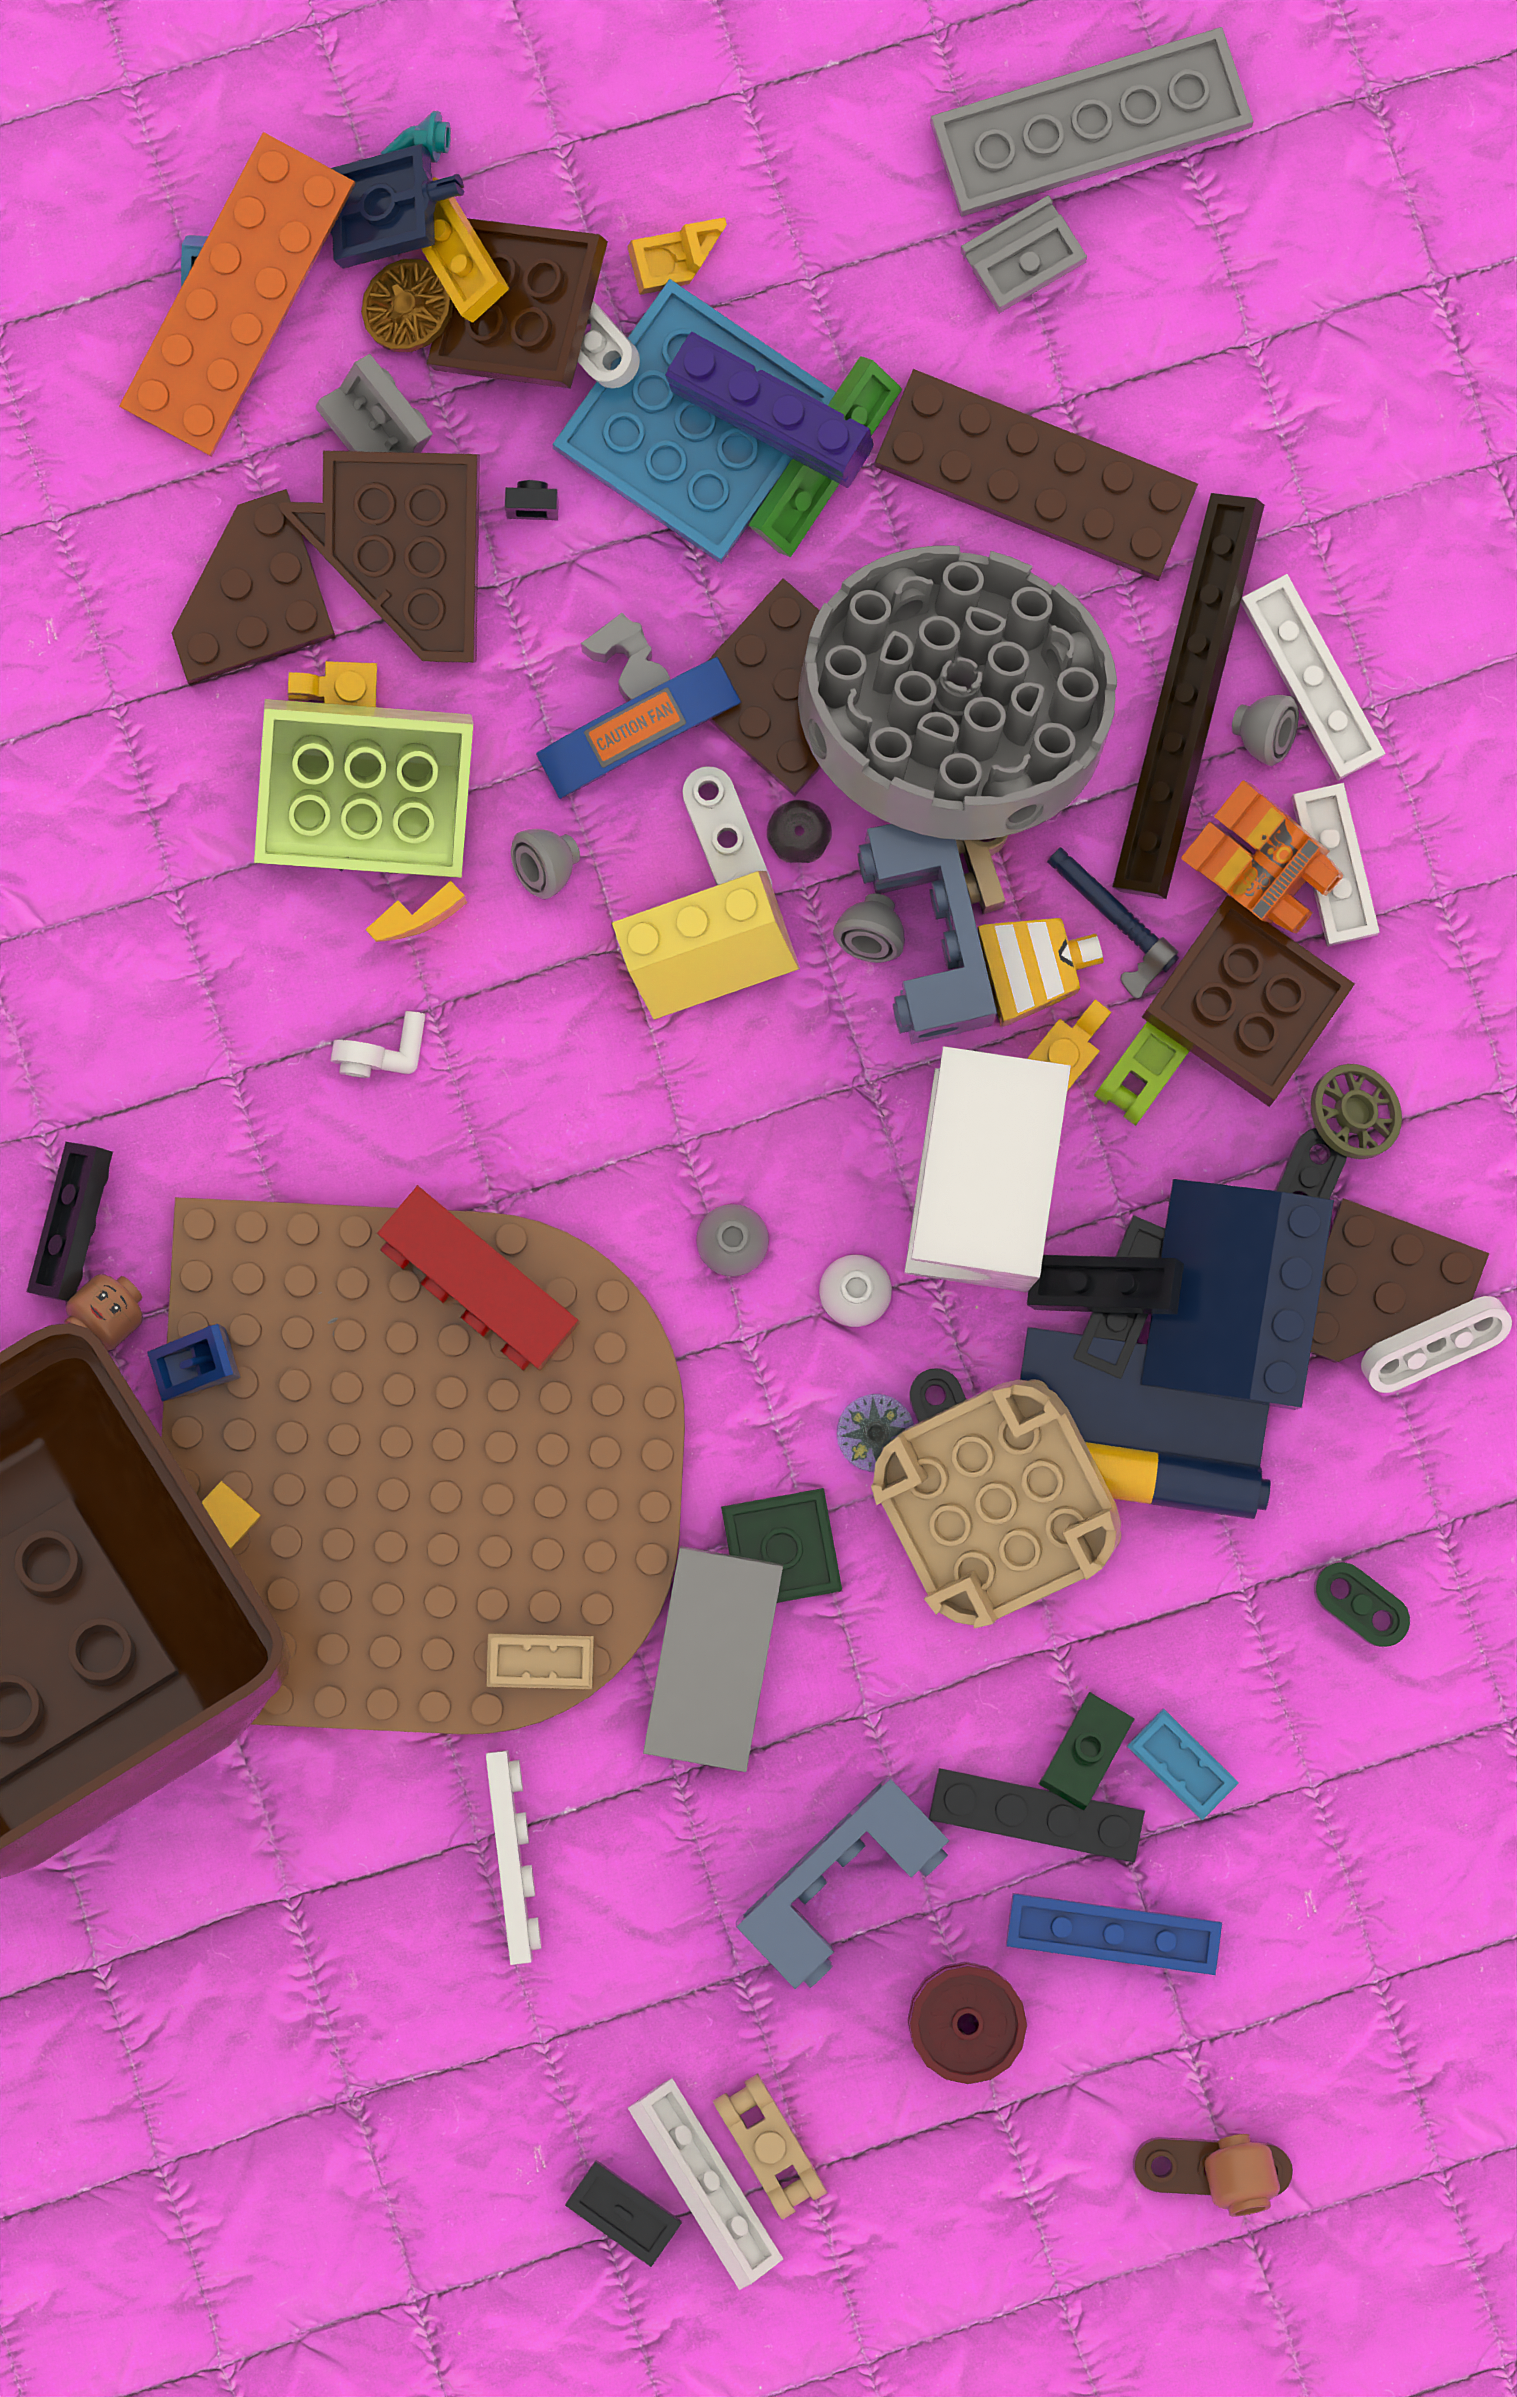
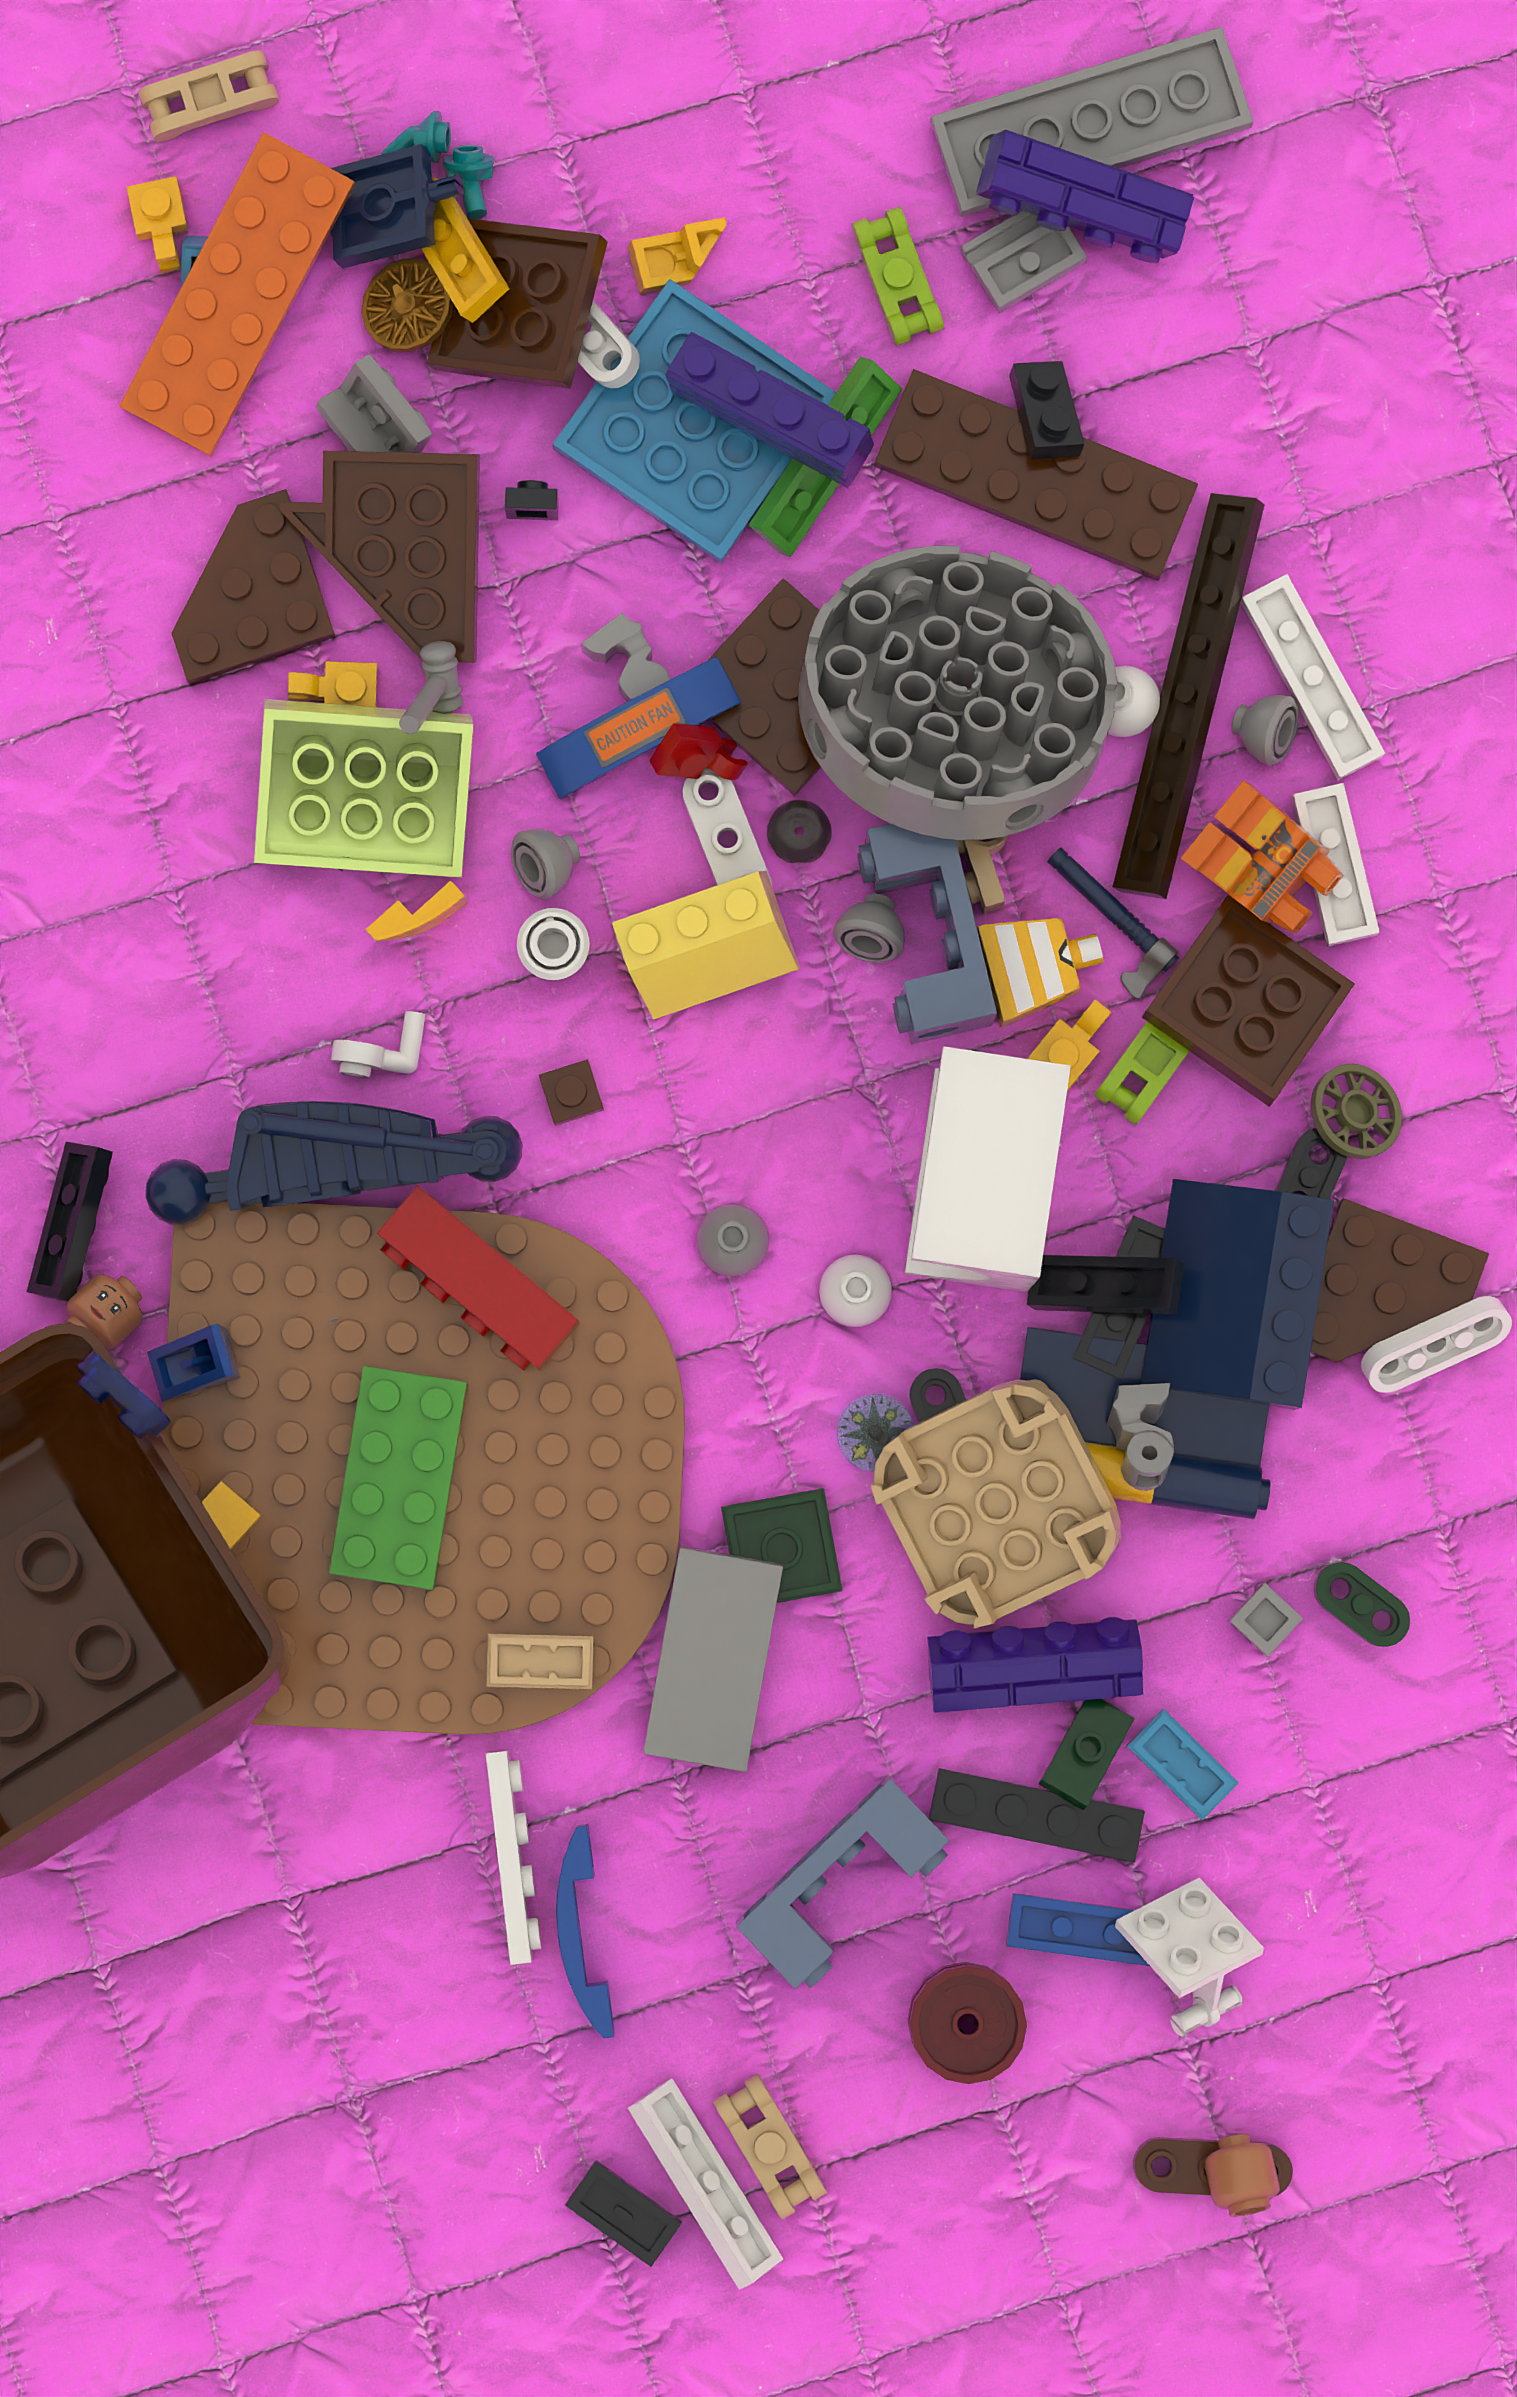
(138, 1412): none -> clear blue plate
(158, 216): none -> yellow plate
(208, 95): none -> tan plate
(327, 1152): none -> dark blue piece
(398, 1477): none -> bright green plate
(441, 688): none -> light grey piece
(472, 167): none -> teal plate
(553, 944): none -> white brick
(571, 1092): none -> reddish brown plate
(592, 1997): none -> blue slope
(691, 749): none -> red plate
(897, 276): none -> lime plate
(1035, 1665): none -> dark purple brick
(1046, 409): none -> black plate
(1085, 196): none -> dark purple brick
(1135, 702): none -> white brick
(1146, 1446): none -> light grey leg
(1192, 1946): none -> white plate
(1265, 1619): none -> light grey plate

